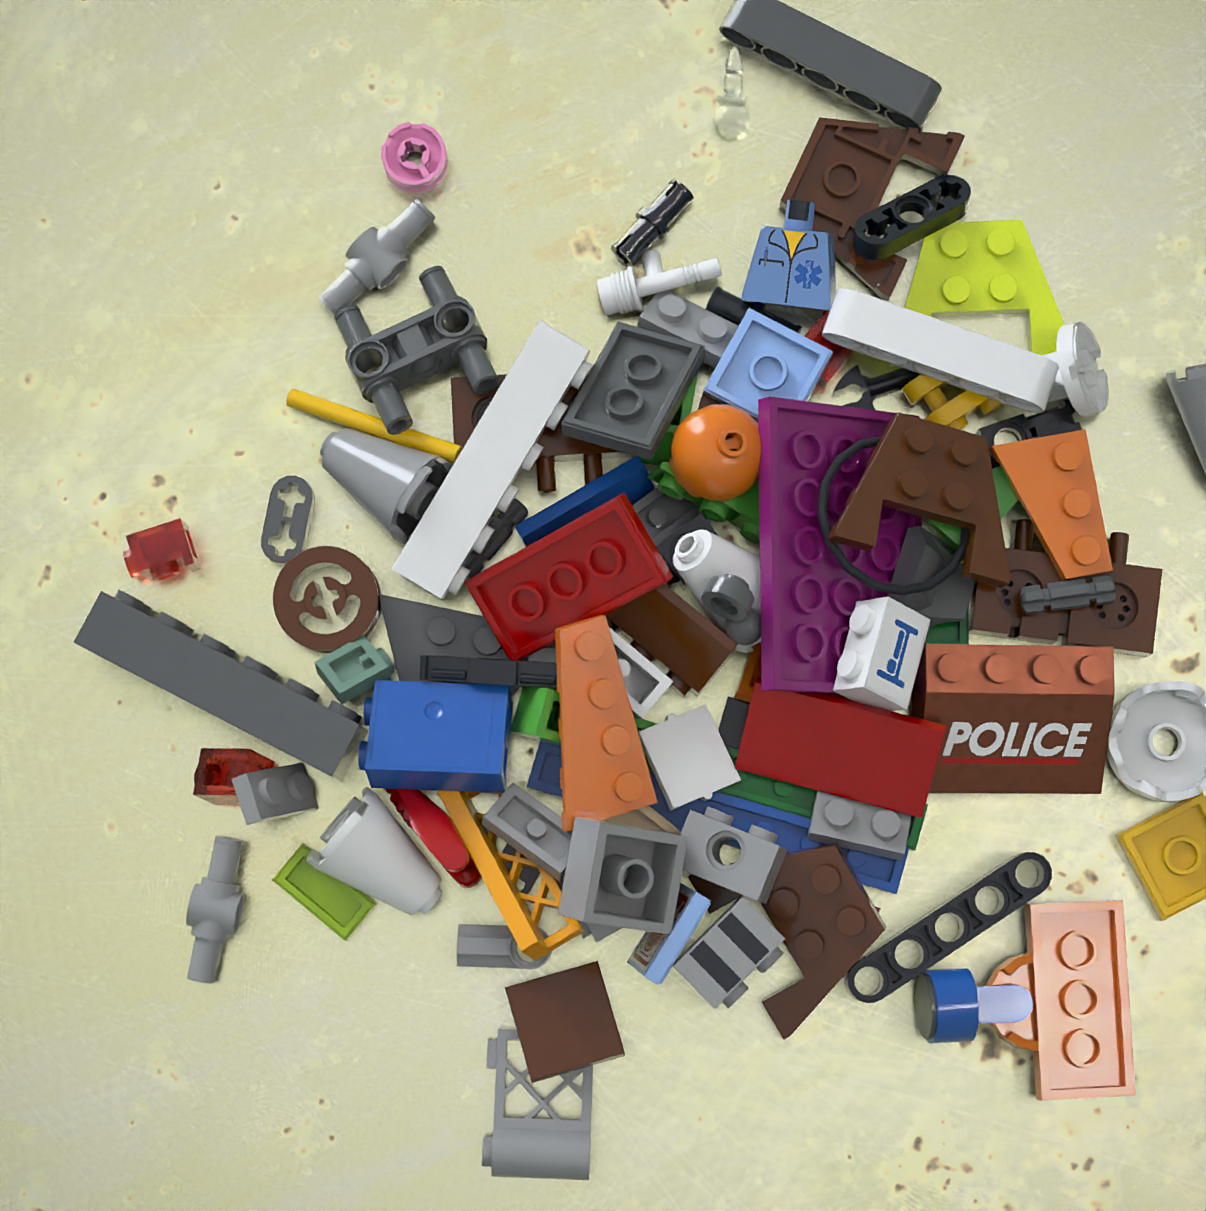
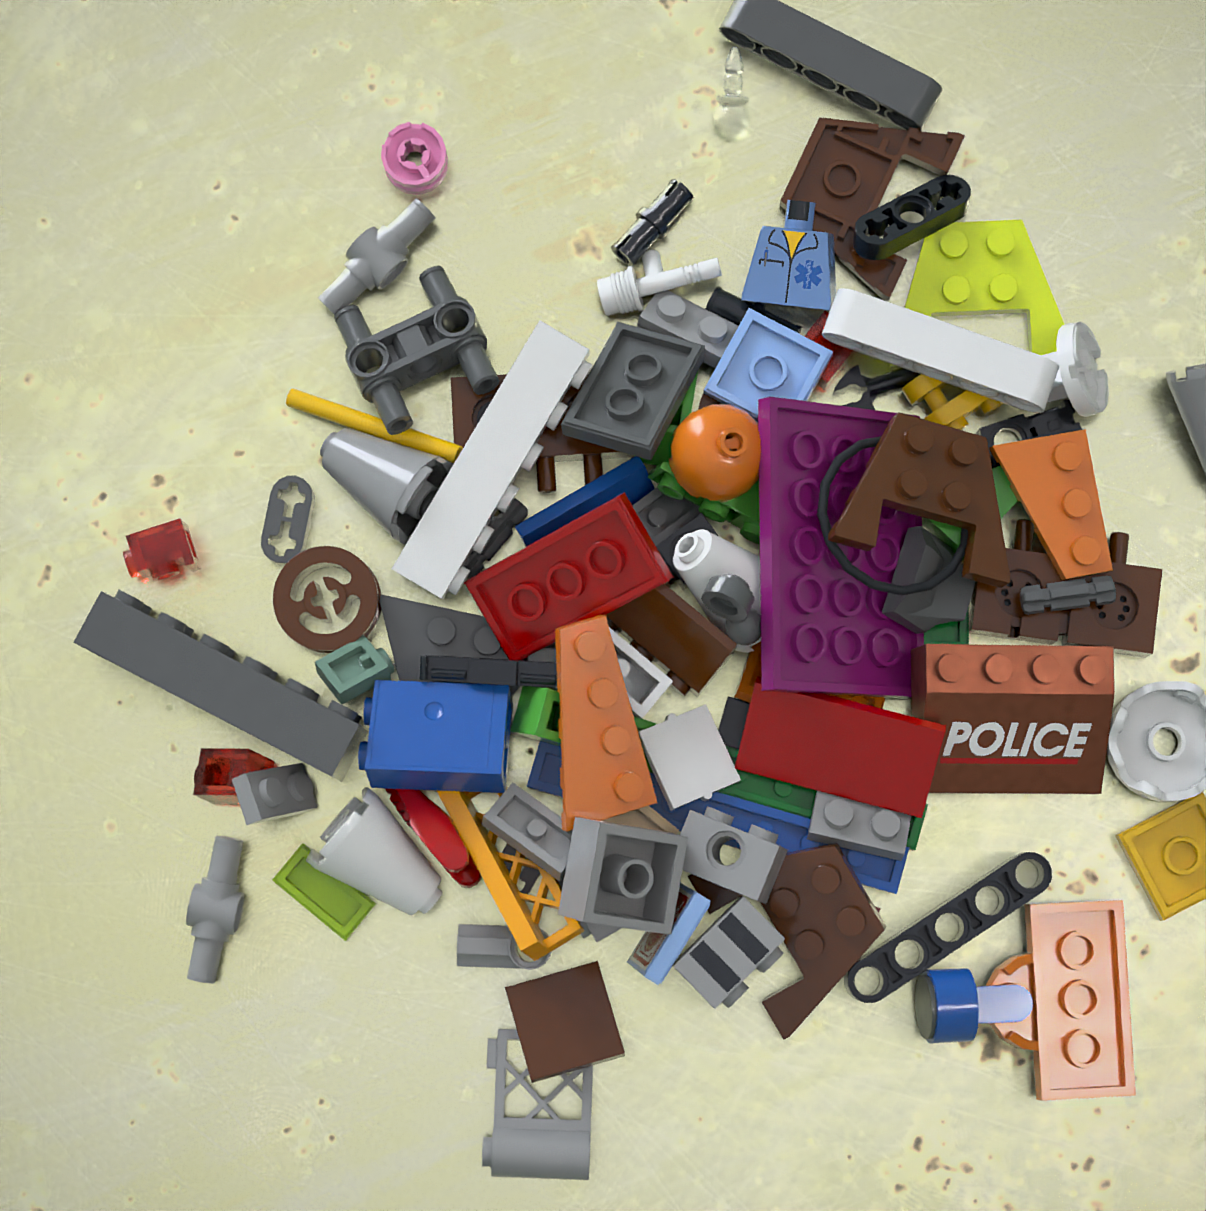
(881, 654): white brick -> none

